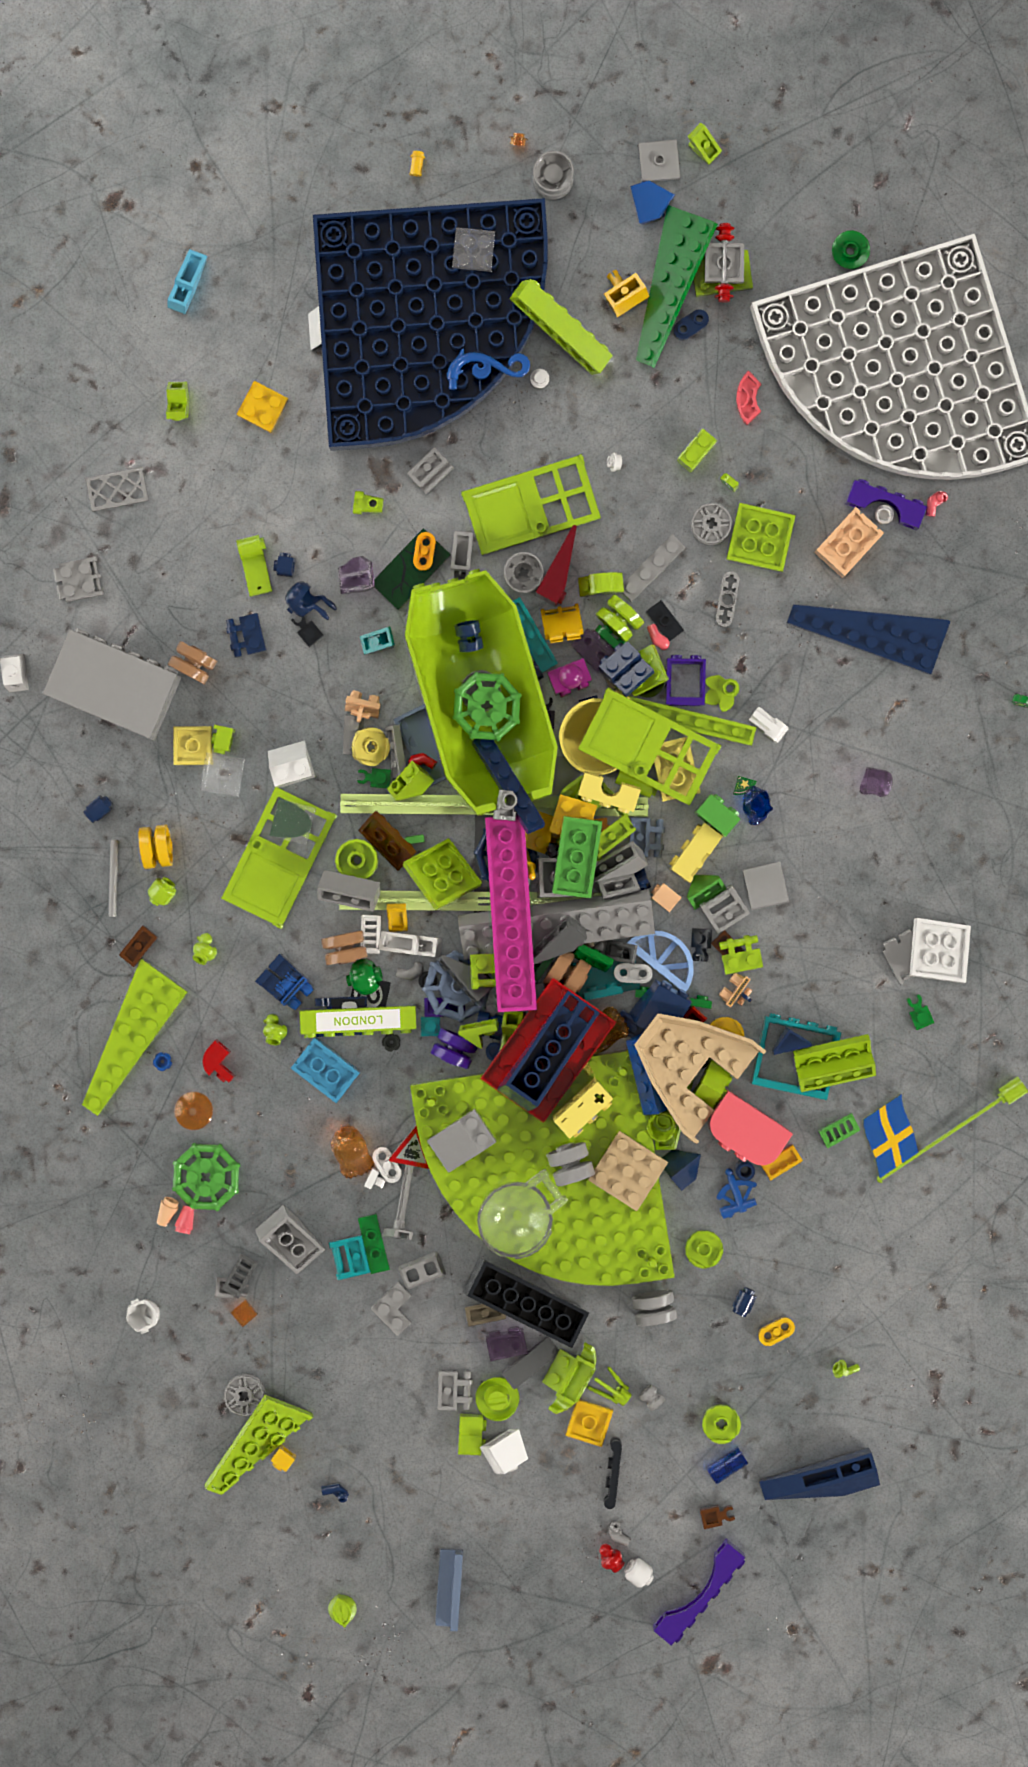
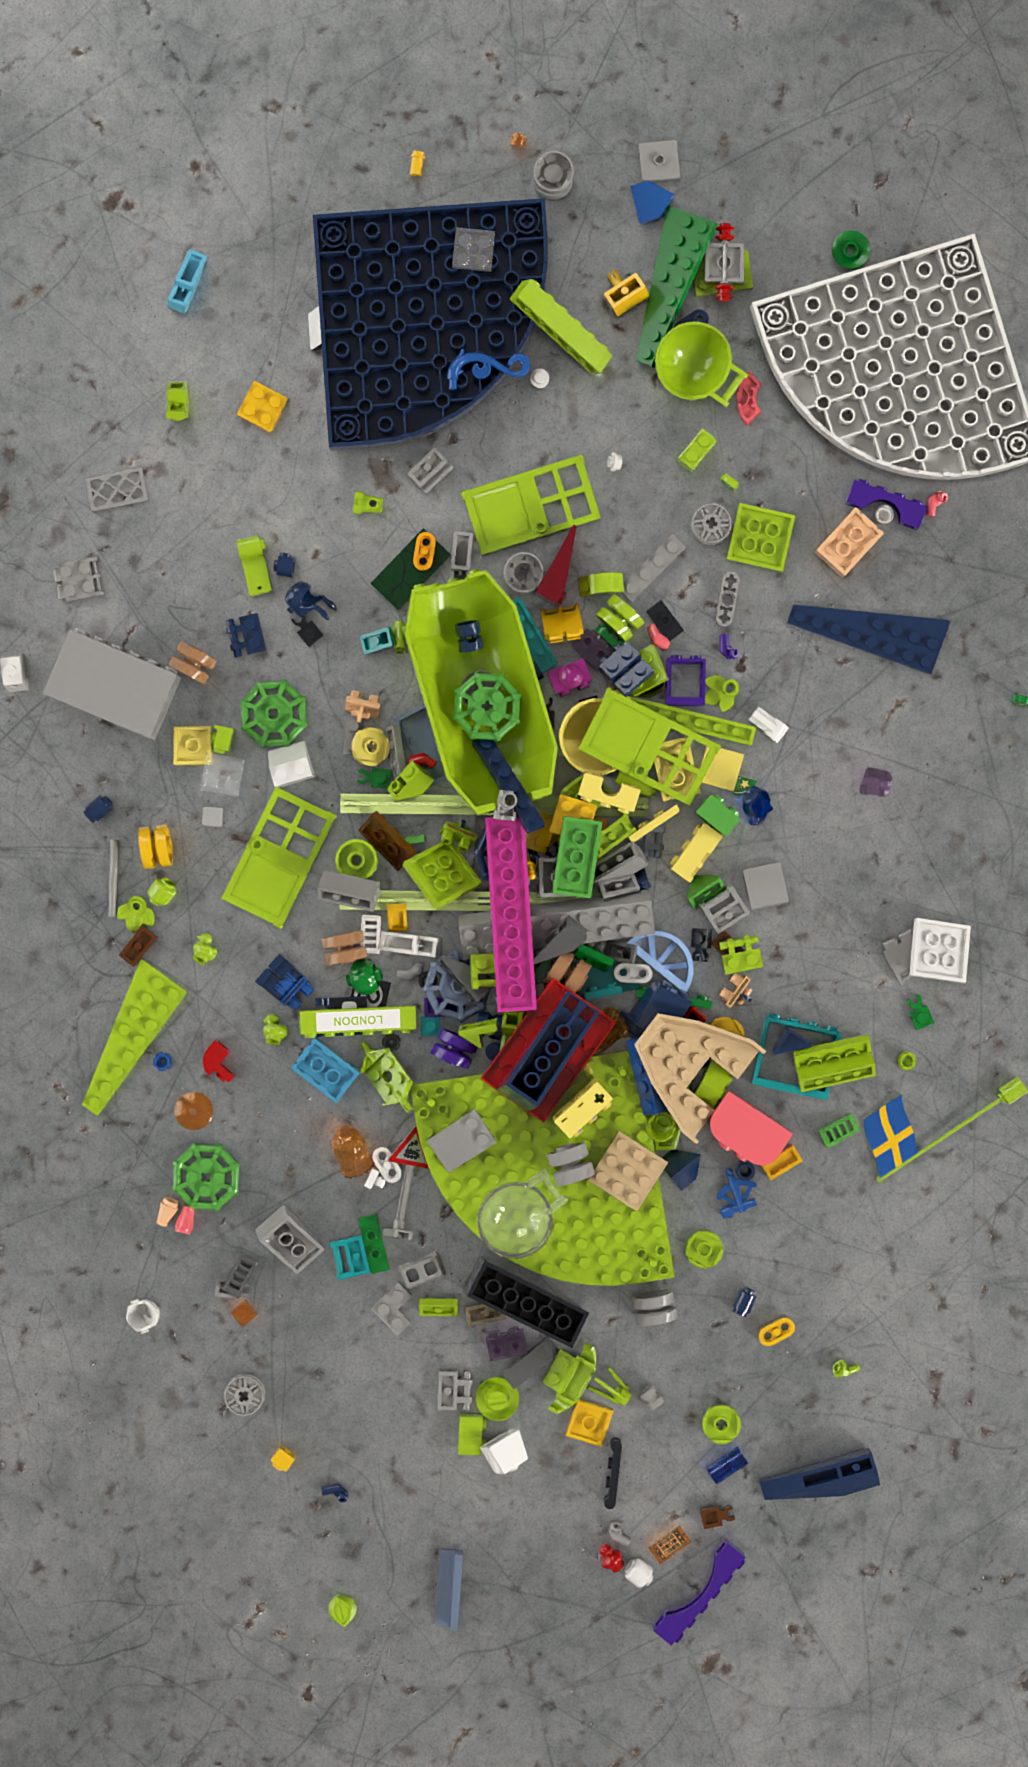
(136, 916): none -> lime plate
(212, 816): none -> light grey slope
(257, 1439): lime wing -> none
(284, 713): none -> bright green plate
(292, 821): clear tile -> none
(356, 576): clear purple slope -> none
(376, 1066): none -> lime plate
(399, 634): none -> lime plate
(438, 1307): none -> lime plate
(458, 833): none -> lime hips
(660, 818): none -> light yellow plate
(665, 896): light nougat brick -> none
(670, 1544): none -> clear orange tile
(696, 362): none -> lime windscreen
(703, 143): lime slope -> none
(723, 769): none -> light yellow tile
(725, 649): none -> dark purple arm
(906, 1060): none -> lime plate

